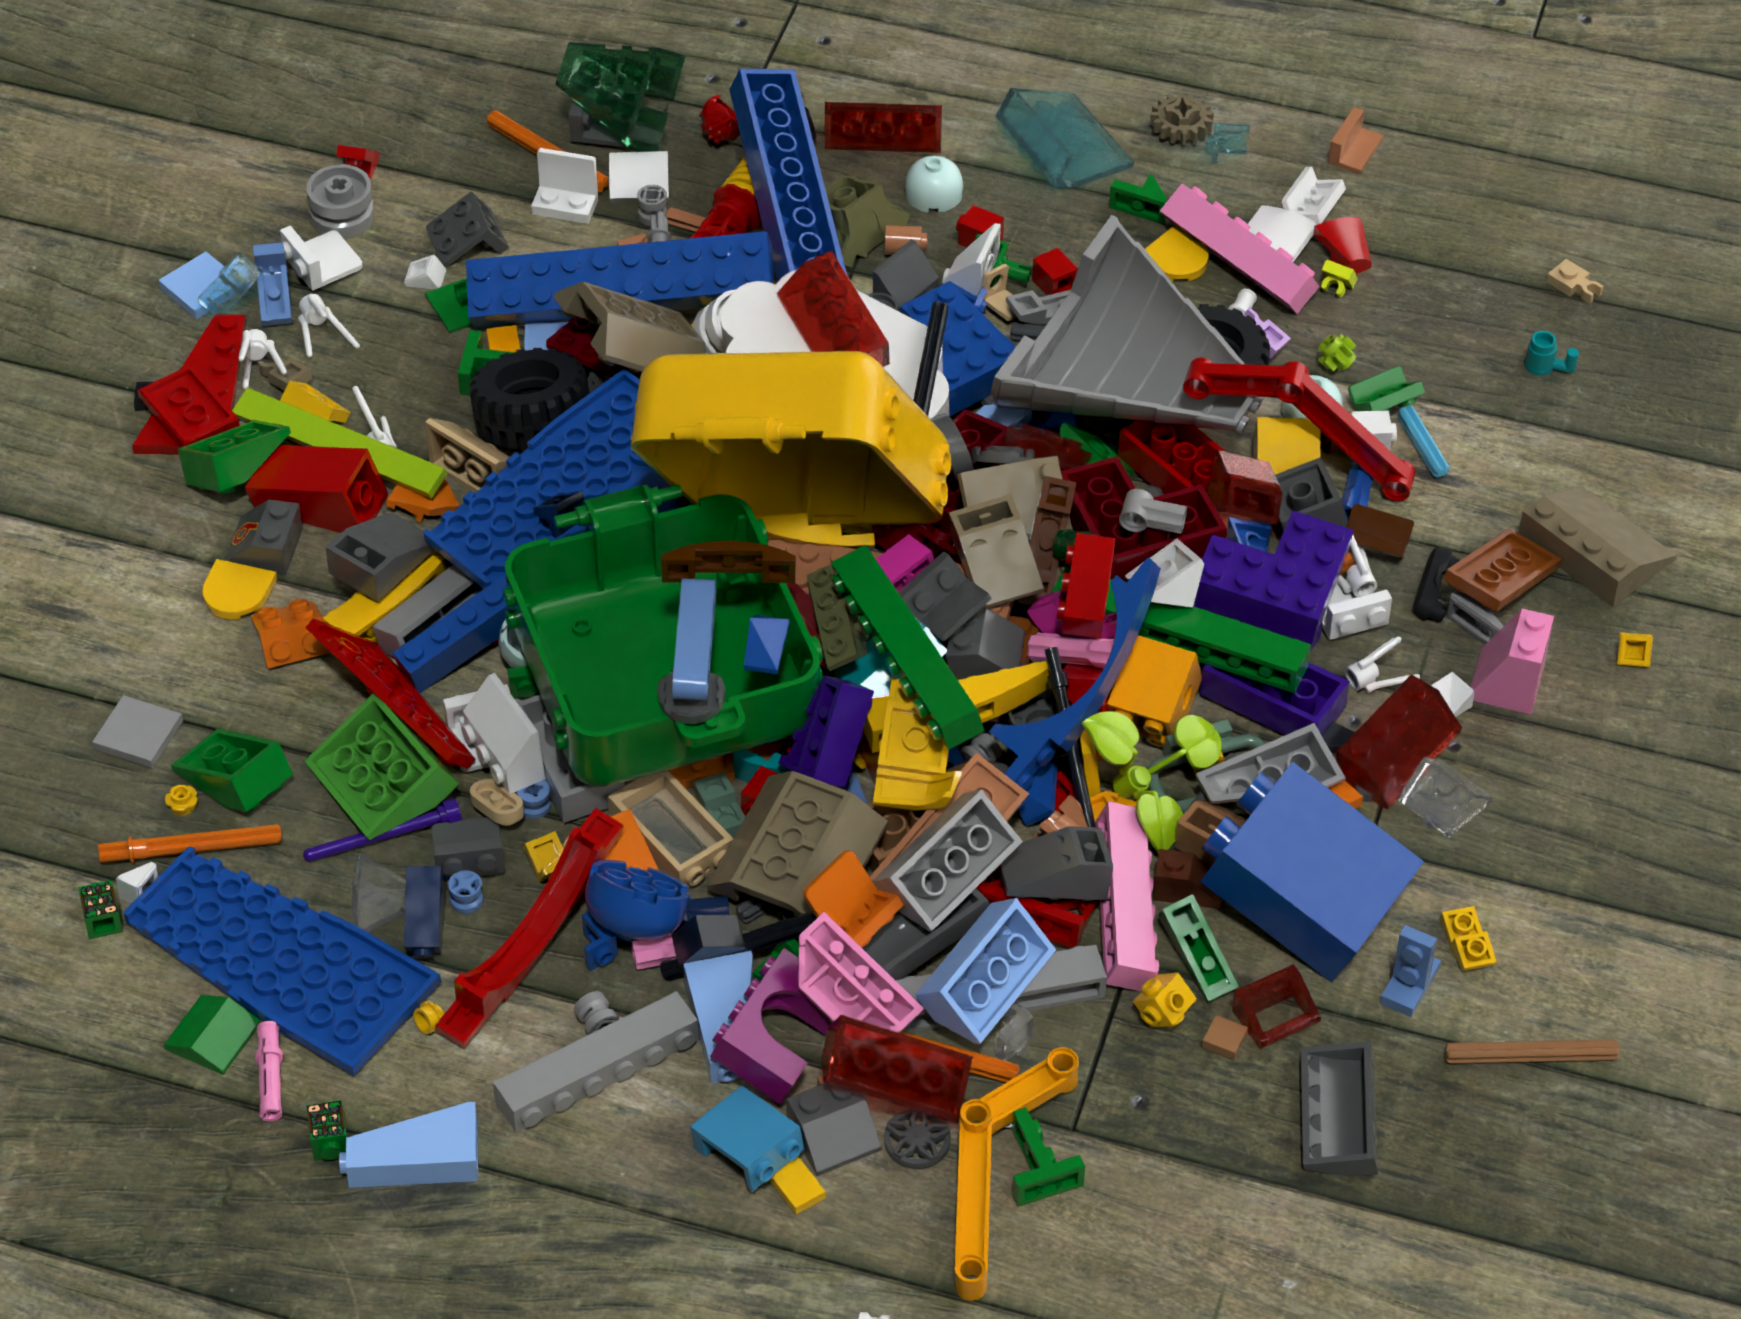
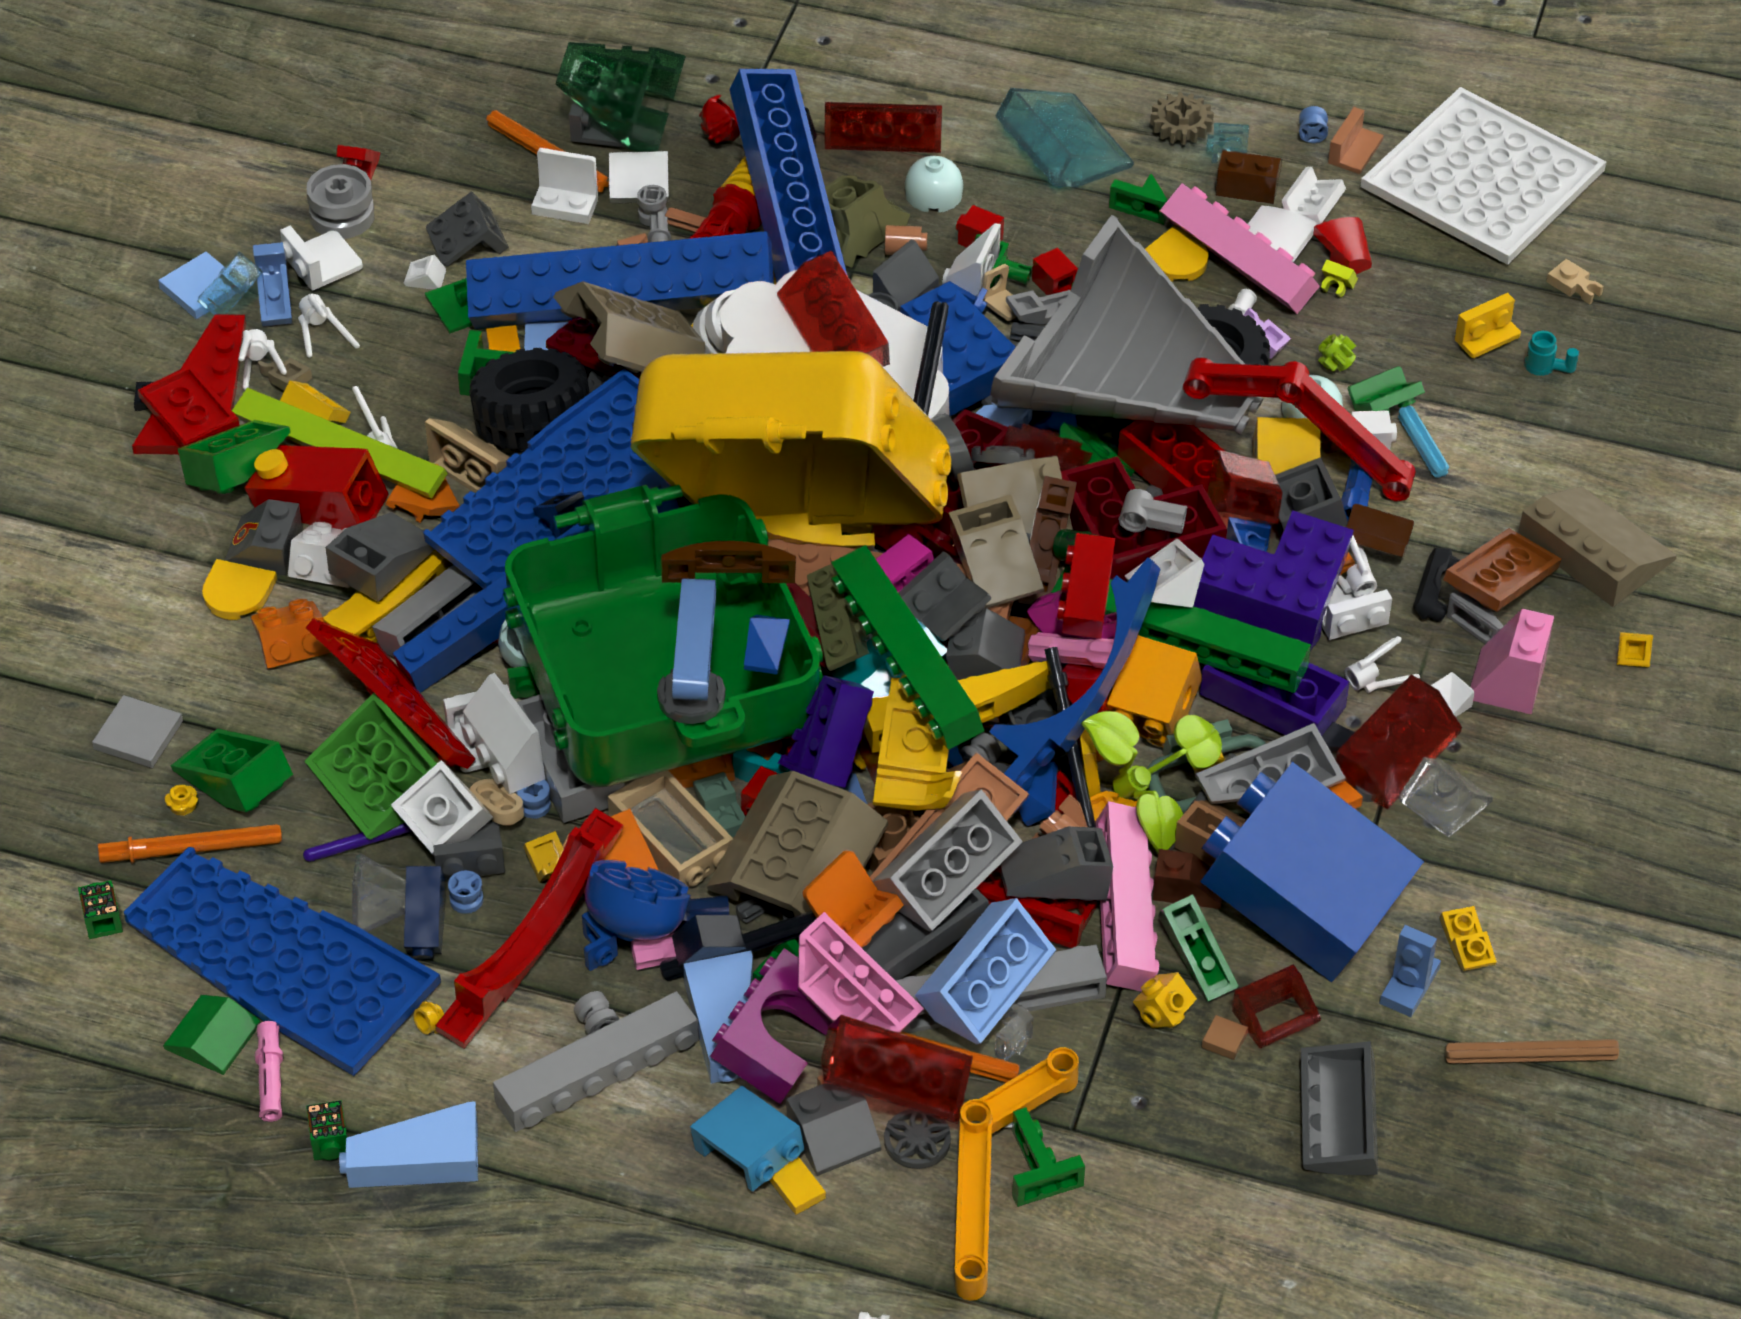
(136, 881): white slope -> none
(270, 464): none -> yellow tile
(309, 556): none -> white bracket
(441, 808): none -> white slope
(1248, 176): none -> reddish brown slope
(1313, 124): none -> medium blue wheel
(1483, 175): none -> white plate
(1487, 326): none -> yellow bracket

